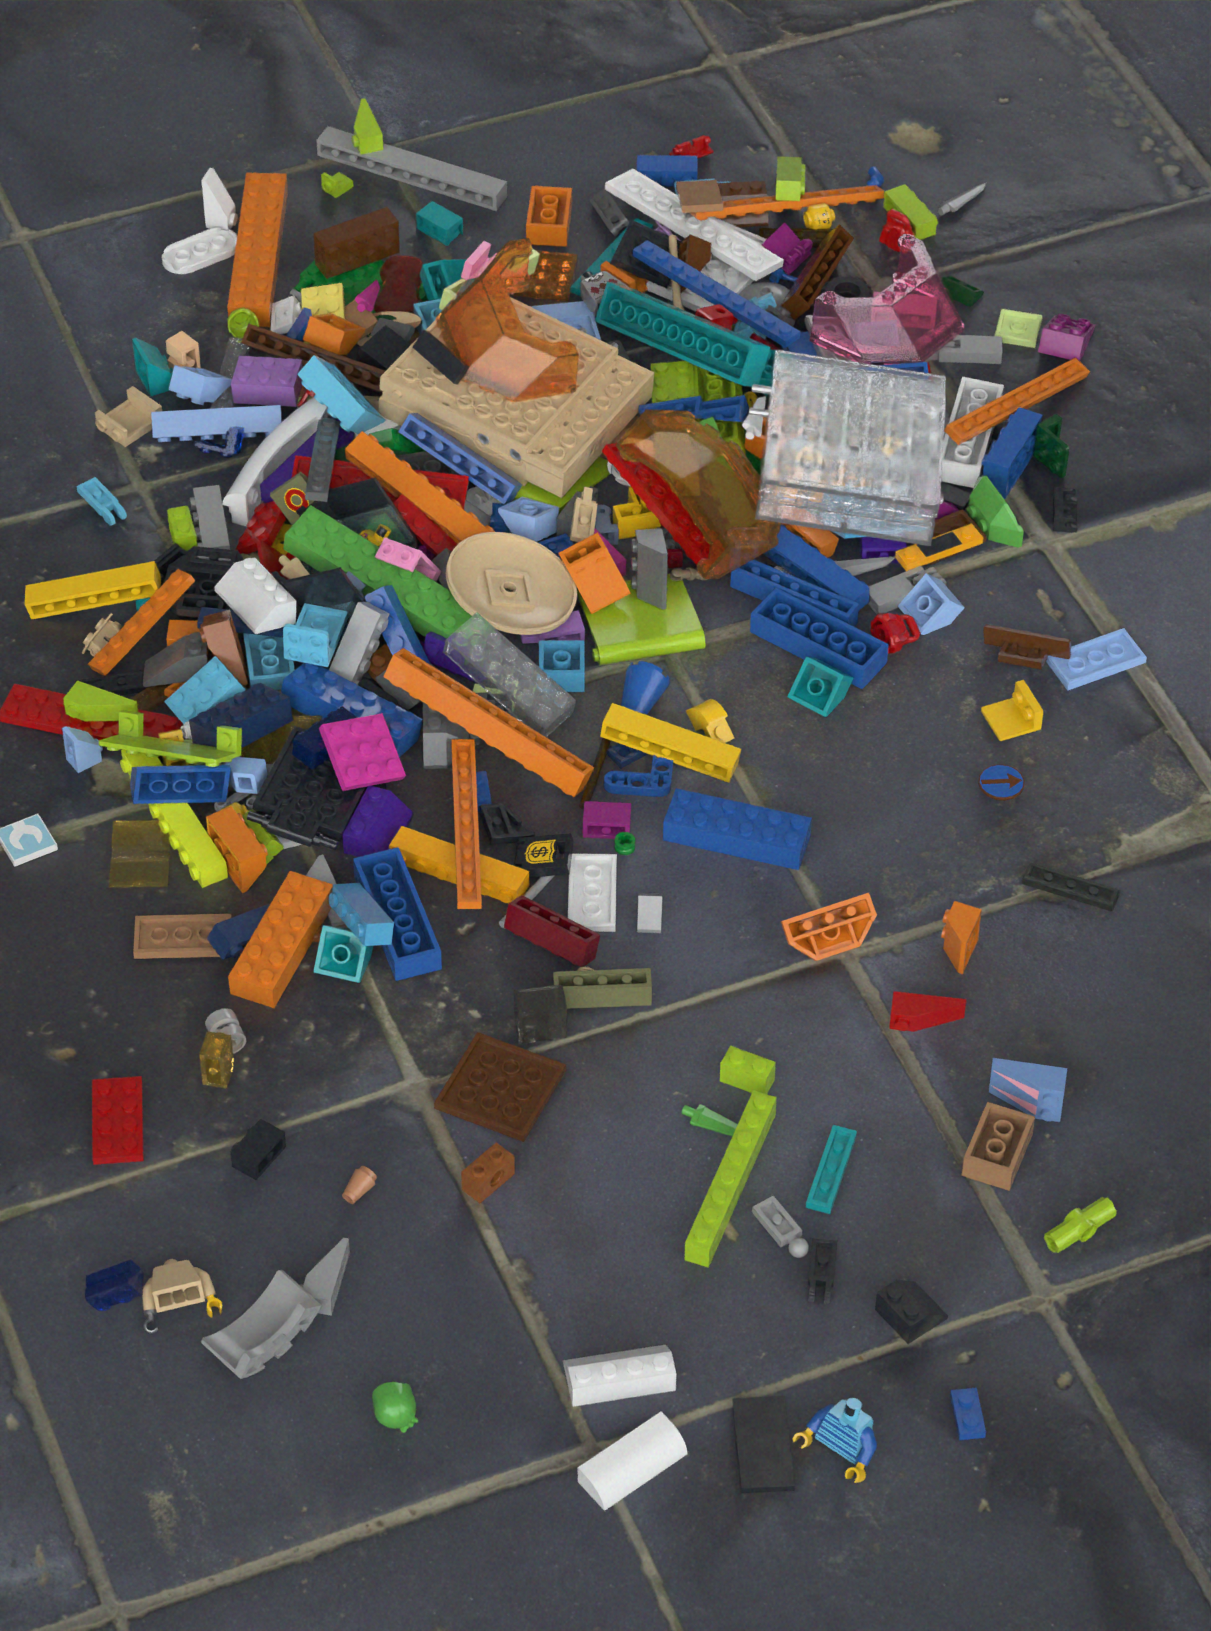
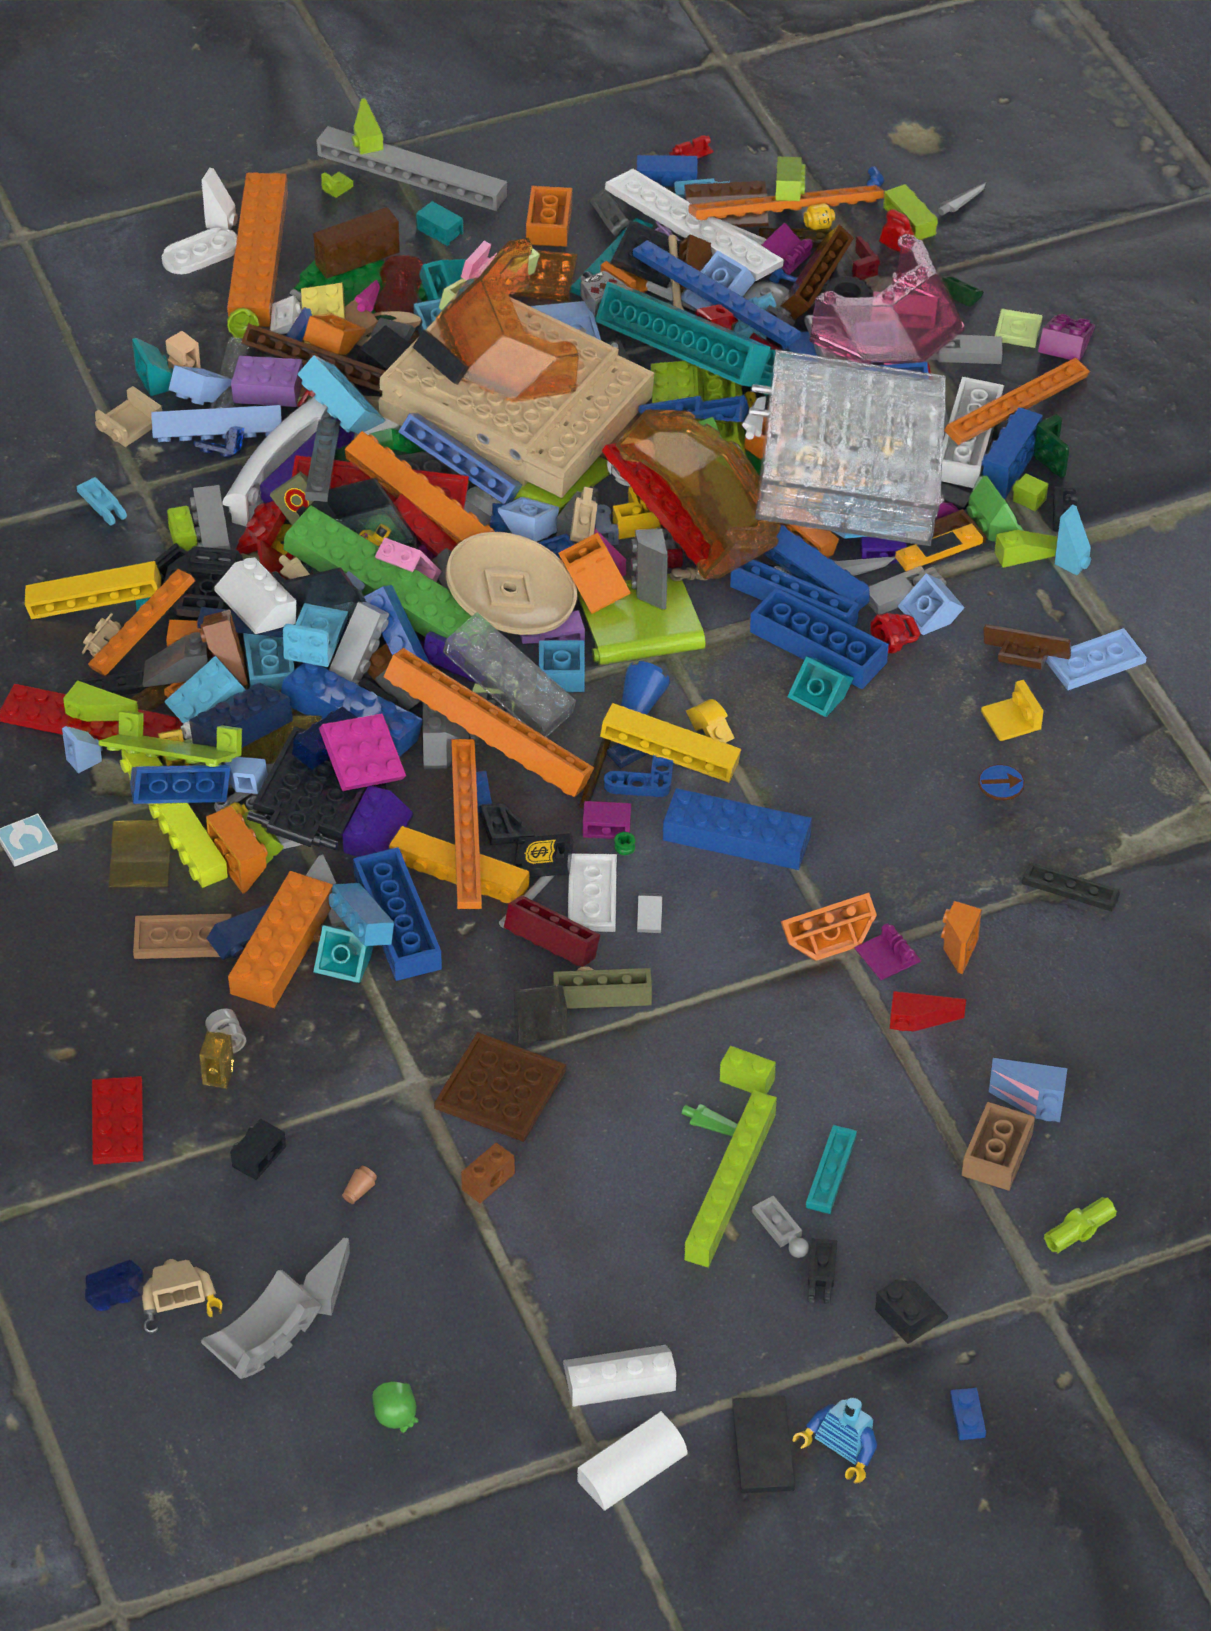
(699, 196): medium nougat tile -> none
(726, 272): none -> light blue slope
(868, 263): none -> dark red bracket
(887, 953): none -> magenta hinge
(1023, 546): none -> lime slope
(1030, 492): none -> lime brick
(1072, 543): none -> medium azure slope

